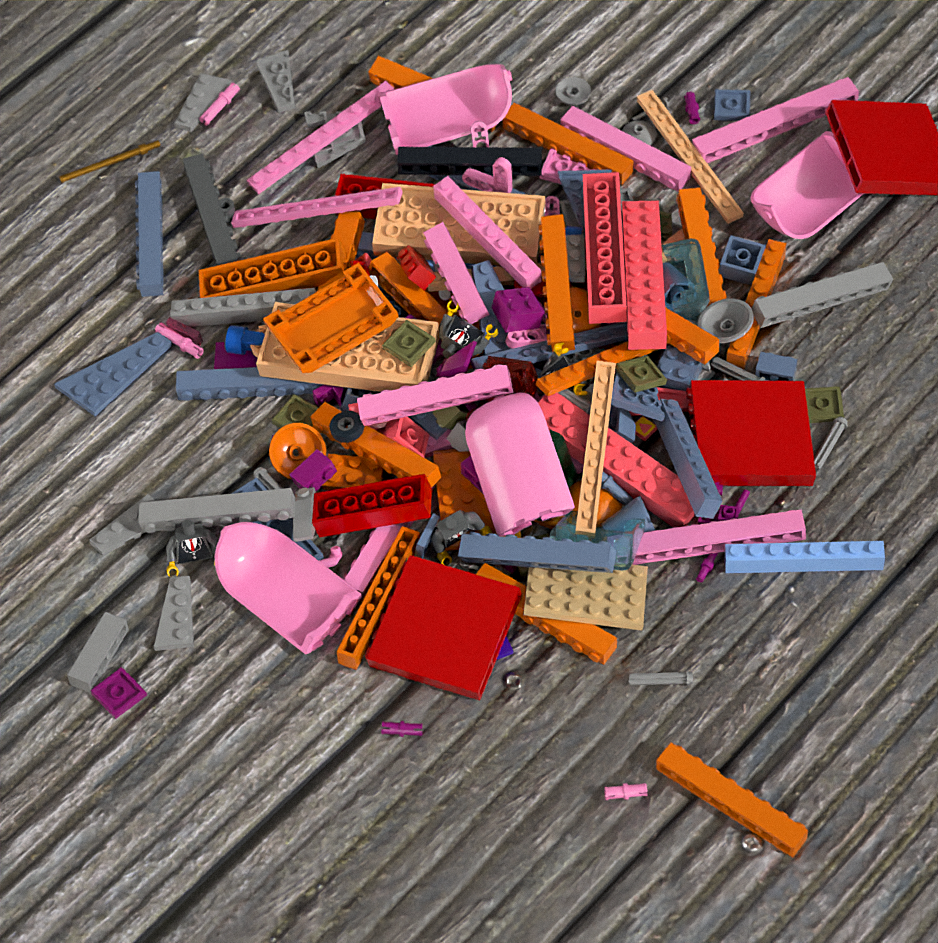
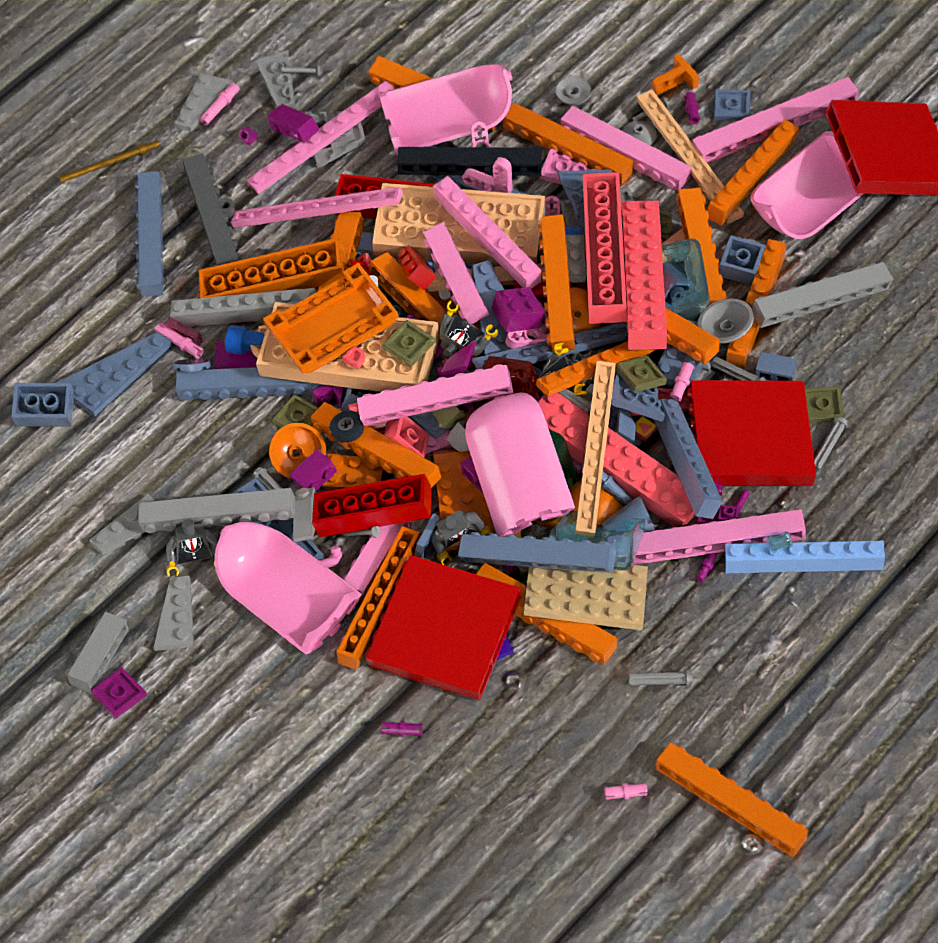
(42, 404): none -> sand blue brick
(191, 365): none -> sand blue tile
(248, 136): none -> magenta piece
(292, 123): none -> magenta brick
(306, 70): none -> light grey piece
(354, 357): none -> coral tile
(375, 532): none -> light grey piece
(680, 73): none -> orange bracket
(682, 381): none -> bright pink pin
(752, 172): none -> orange brick
(780, 541): none -> clear light blue bush

